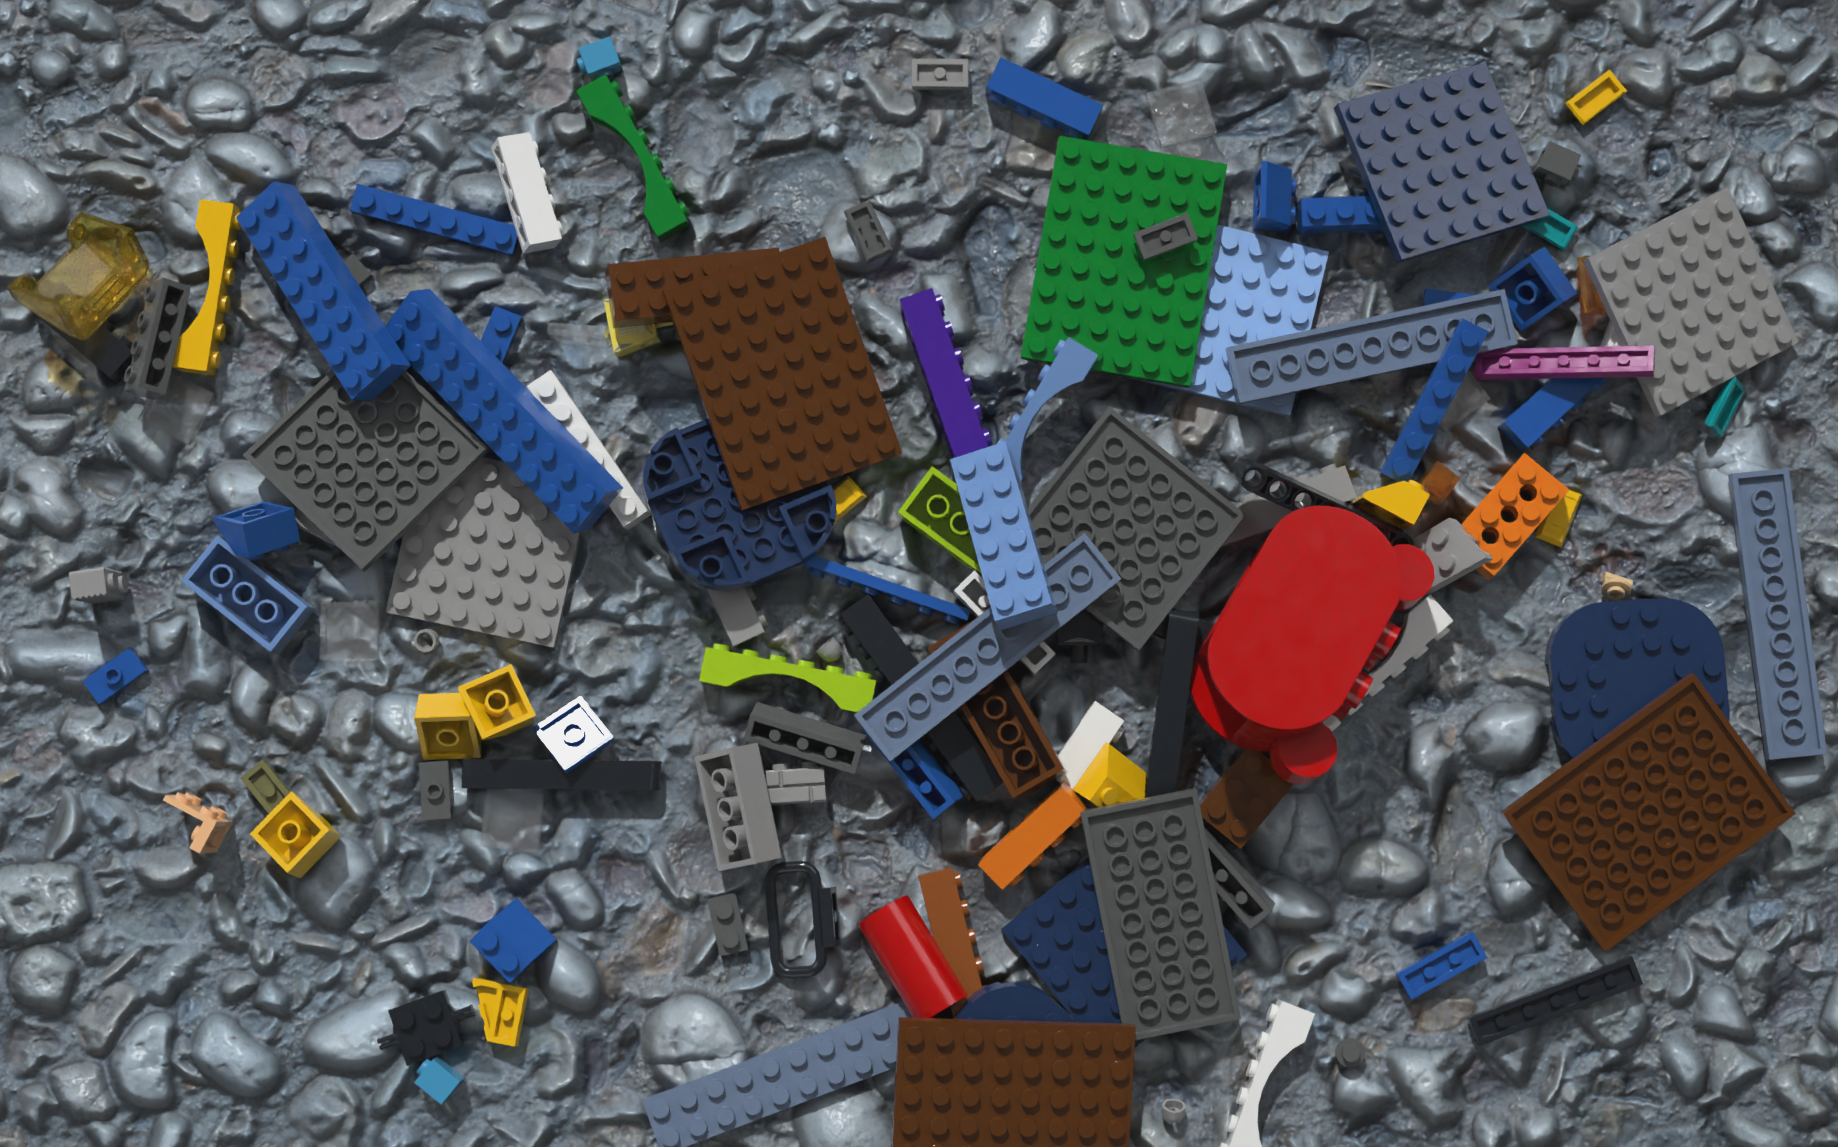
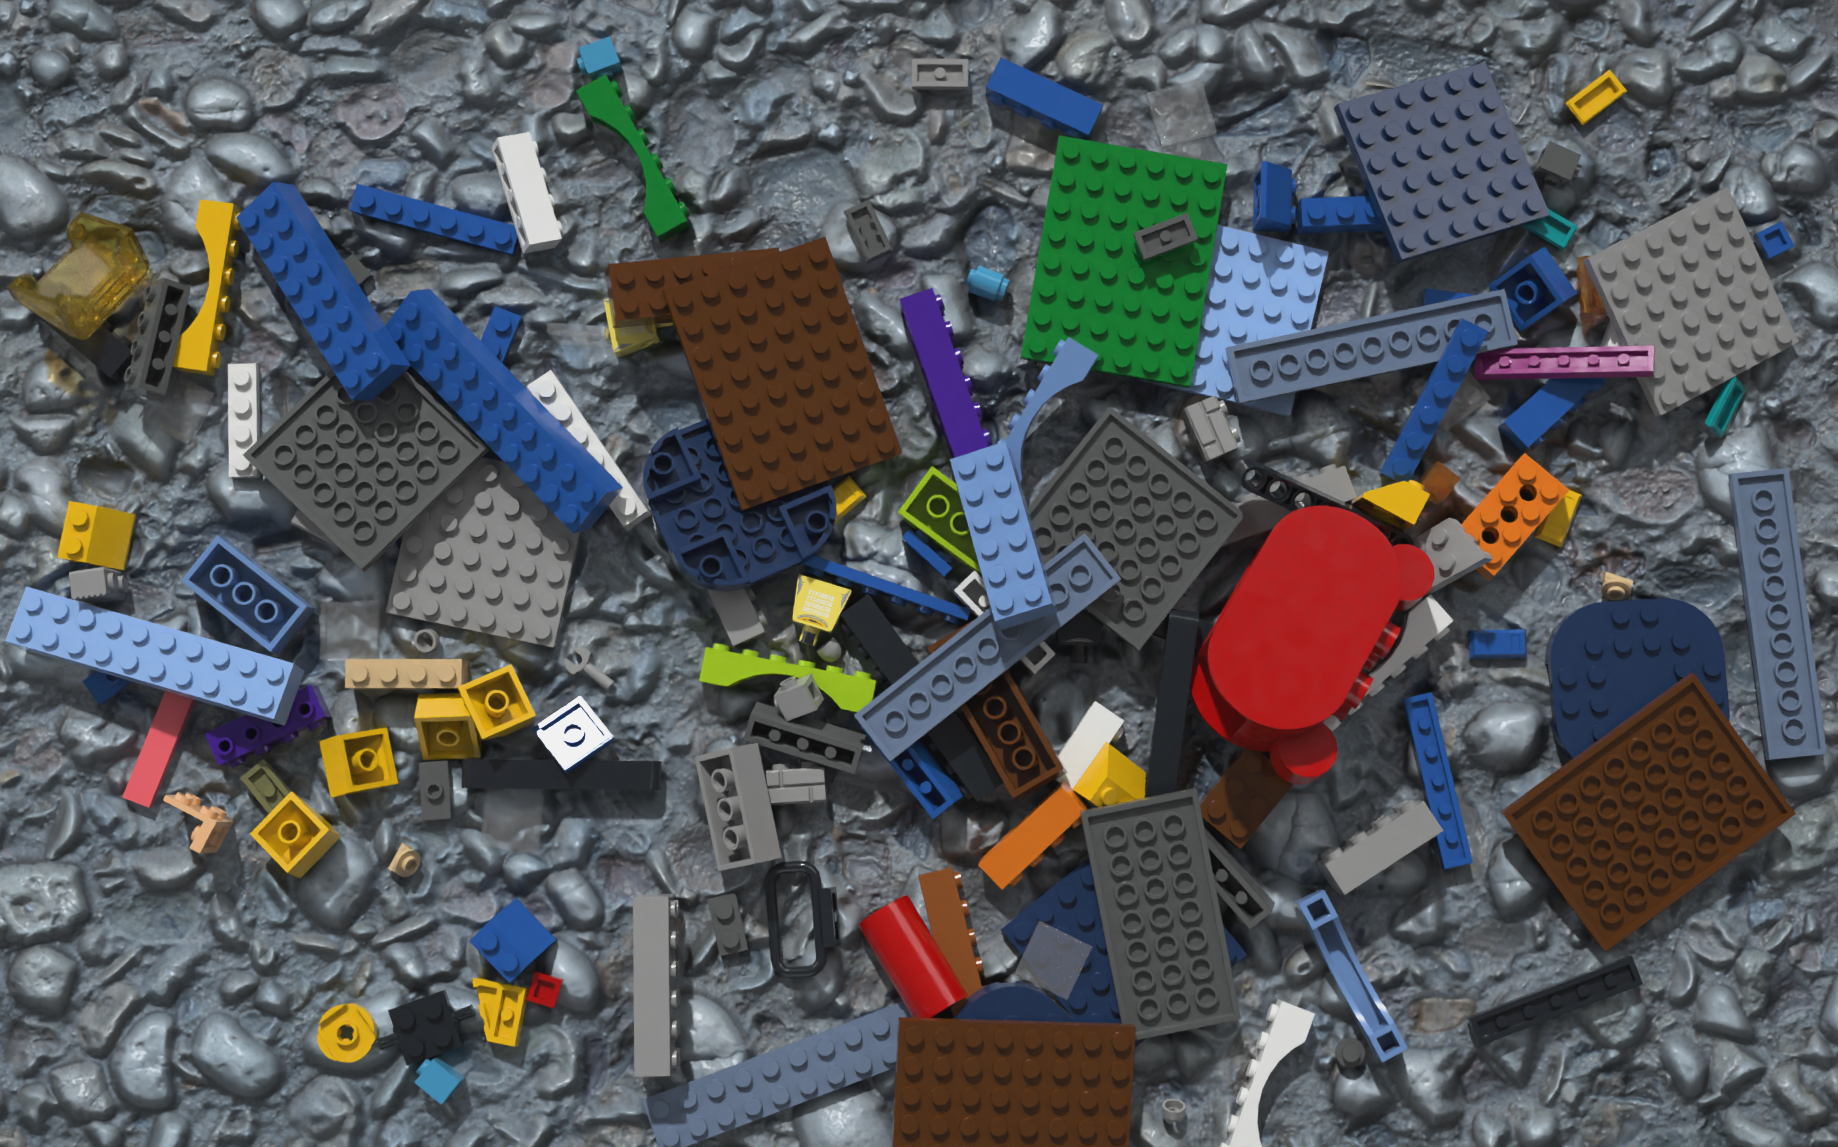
(96, 536): none -> yellow slope
(155, 655): none -> light blue brick
(158, 749): none -> coral tile
(243, 417): none -> white plate
(254, 735): none -> dark purple brick
(259, 529): blue slope -> none
(330, 1029): none -> yellow plate
(358, 762): none -> yellow slope
(405, 674): none -> tan brick
(405, 861): none -> tan plate
(545, 989): none -> red plate
(588, 668): none -> light grey bar
(654, 985): none -> light grey brick
(797, 697): none -> light grey brick
(818, 607): none -> light yellow torso
(919, 544): none -> blue plate
(987, 283): none -> dark azure brick
(1053, 960): none -> clear tile
(1210, 429): none -> light grey brick
(1349, 975): none -> medium blue arch
(1379, 846): none -> light grey brick
(1437, 779): none -> blue plate
(1441, 965): blue plate -> none
(1497, 644): none -> blue tile
(1773, 240): none -> blue plate

